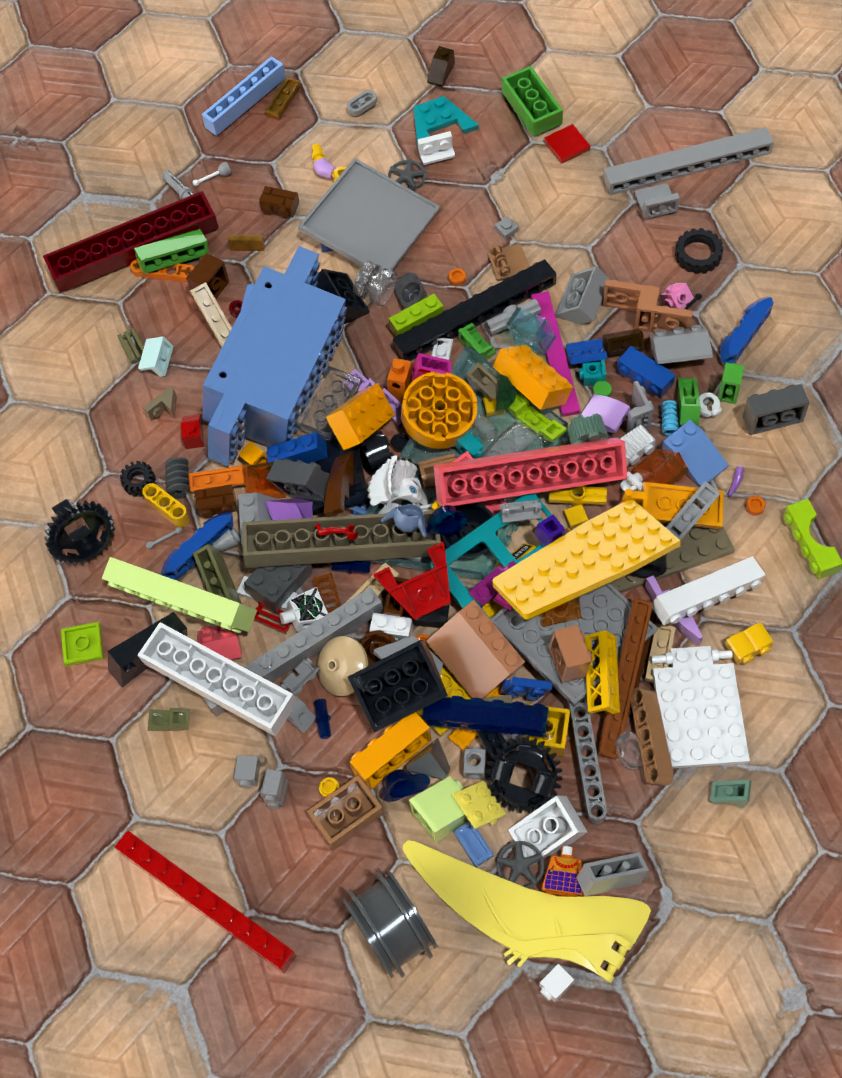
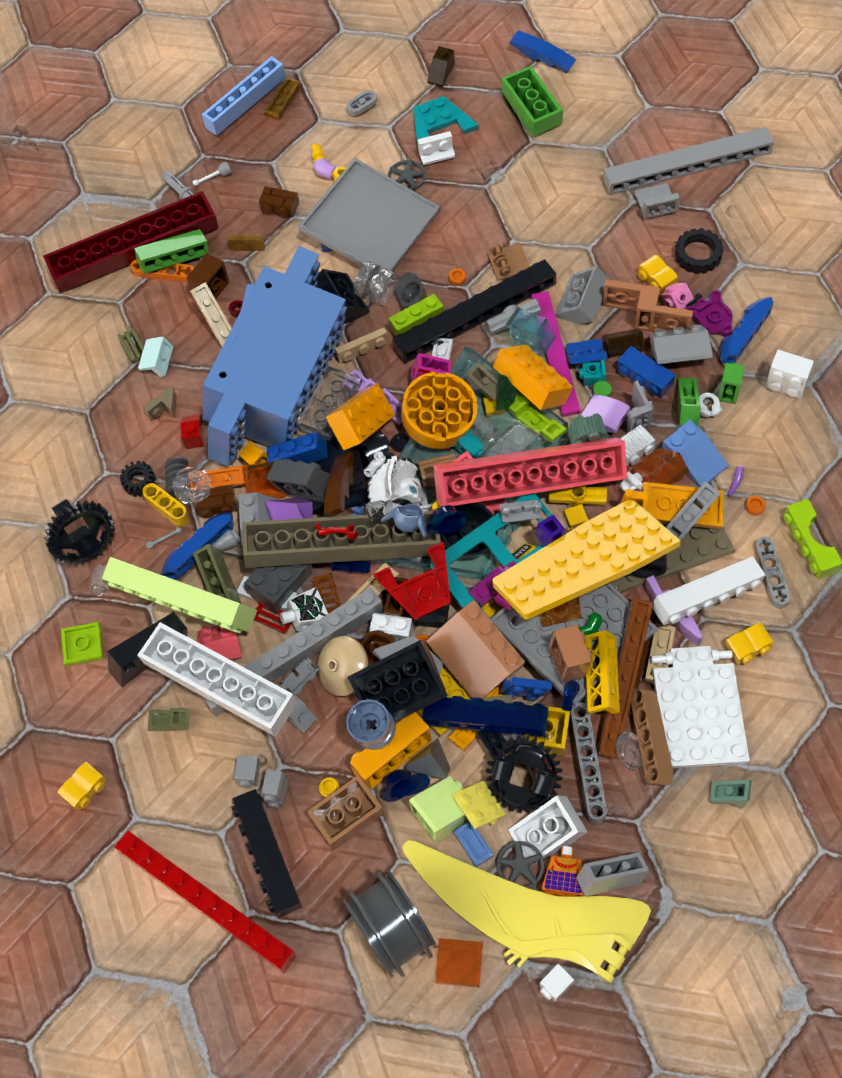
(82, 786): none -> yellow brick
(97, 584): none -> clear brick
(196, 476): none -> clear plate
(267, 854): none -> black brick
(322, 718): clear blue axle -> none
(361, 345): none -> tan plate
(365, 714): none -> sand blue wheel
(375, 464): none -> white arm
(375, 510): none -> clear smoke bracket
(399, 374): orange torso -> none
(459, 963): none -> clear orange tile
(472, 339): bright green hinge -> none
(472, 771): light grey brick -> none
(506, 227): light grey plate -> none
(539, 49): none -> blue slope
(567, 143): red tile -> none
(570, 692): none -> clear blue arm
(593, 624): none -> green arm
(657, 273): none -> yellow brick
(669, 417): medium azure piece -> none
(713, 315): none -> magenta tile
(775, 409): dark grey brick -> none
(775, 571): none -> light grey beam
(789, 374): none -> white brick

